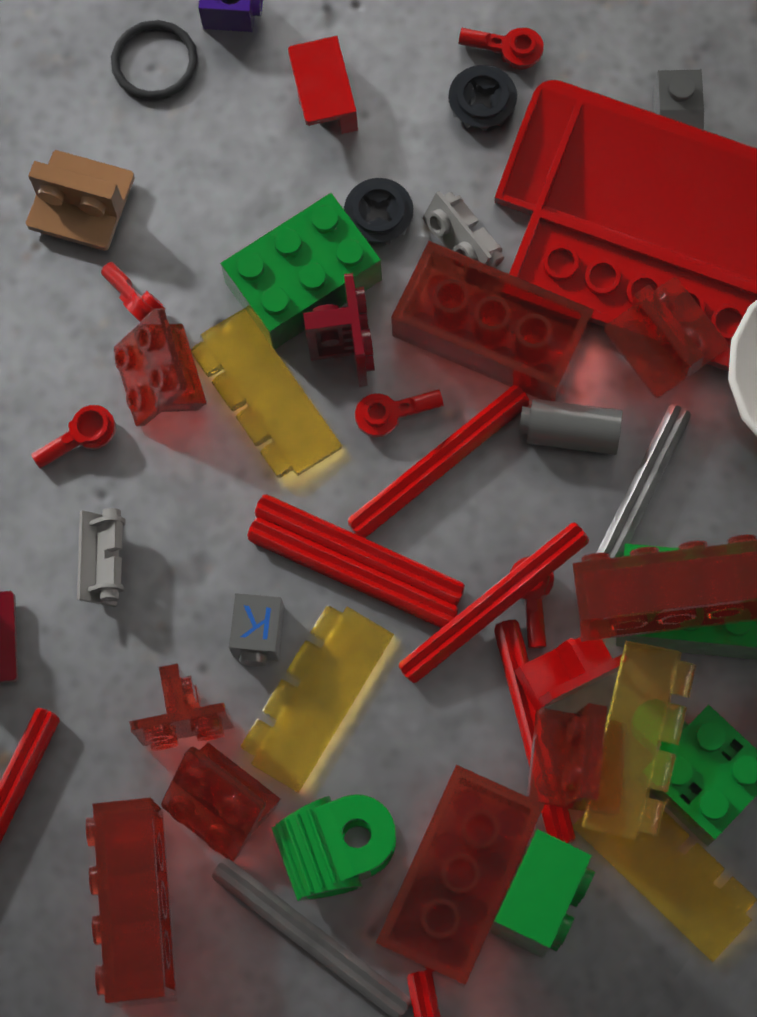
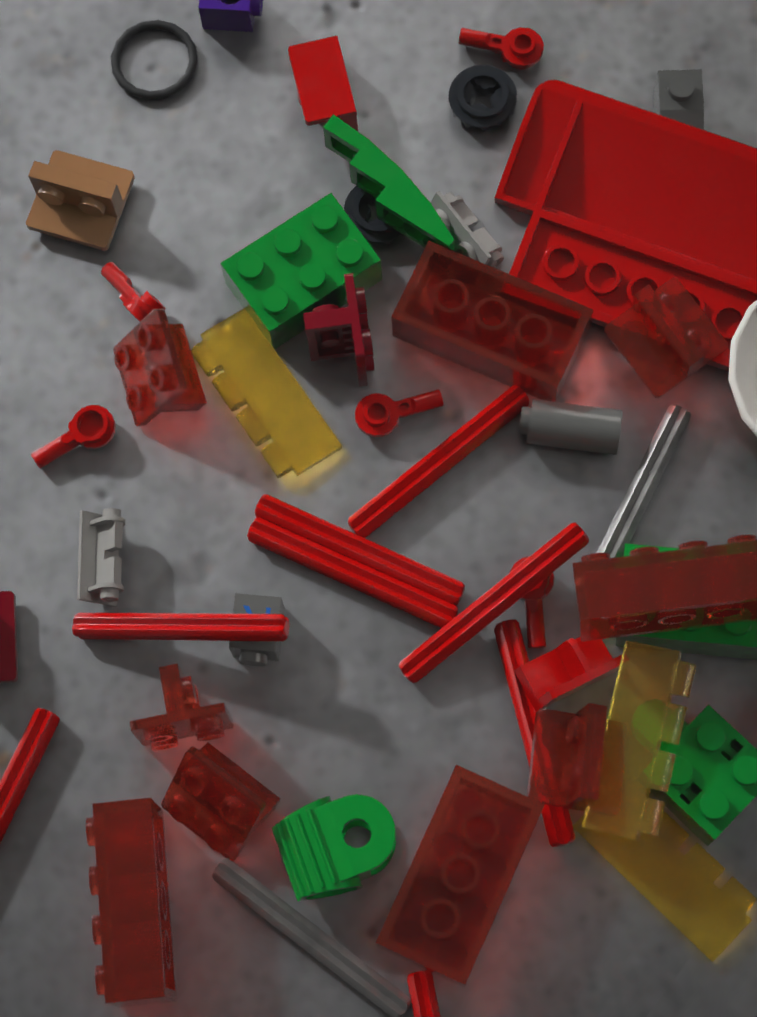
(181, 626): none -> red axle
(327, 689): clear yellow windscreen -> none
(398, 198): none -> green slope
(541, 892): green brick -> none

